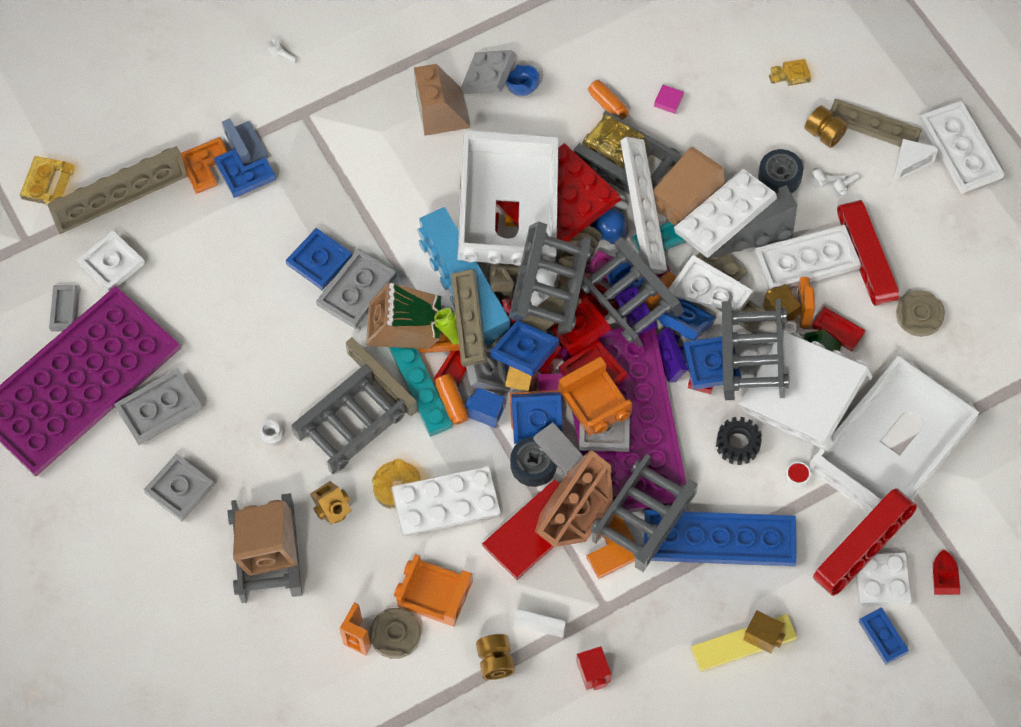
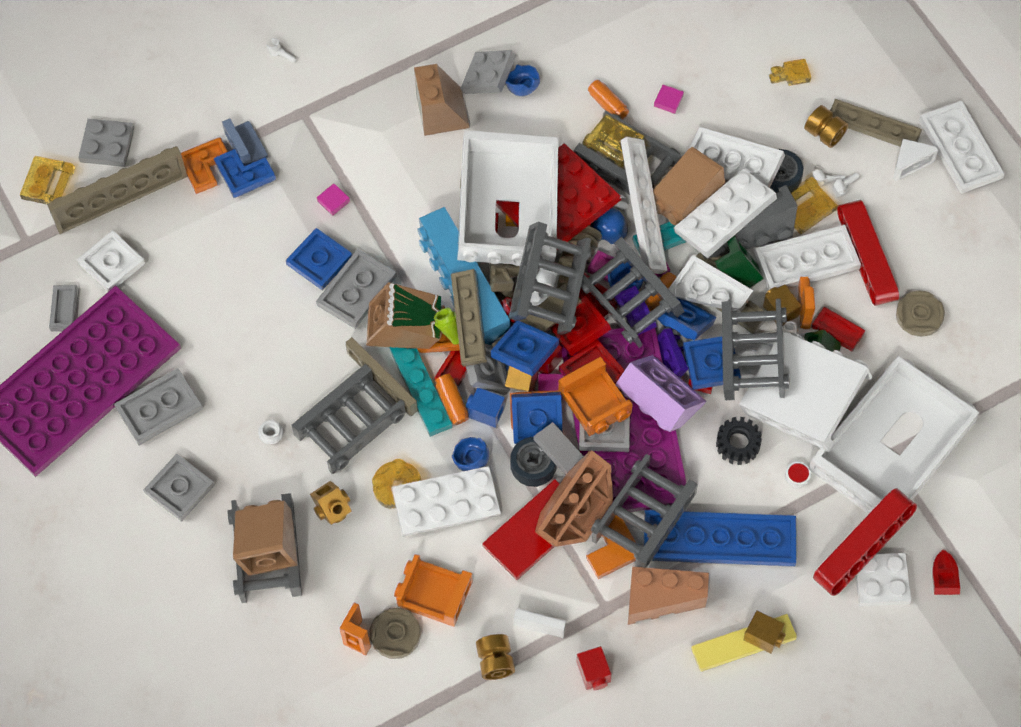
(106, 142): none -> light grey plate
(333, 199): none -> dark pink tile
(470, 454): none -> blue hair
(659, 393): none -> lavender slope
(665, 592): none -> nougat wedge
(739, 154): none -> white plate
(740, 264): none -> dark green panel
(813, 209): none -> clear yellow plate
(883, 636): blue plate -> none

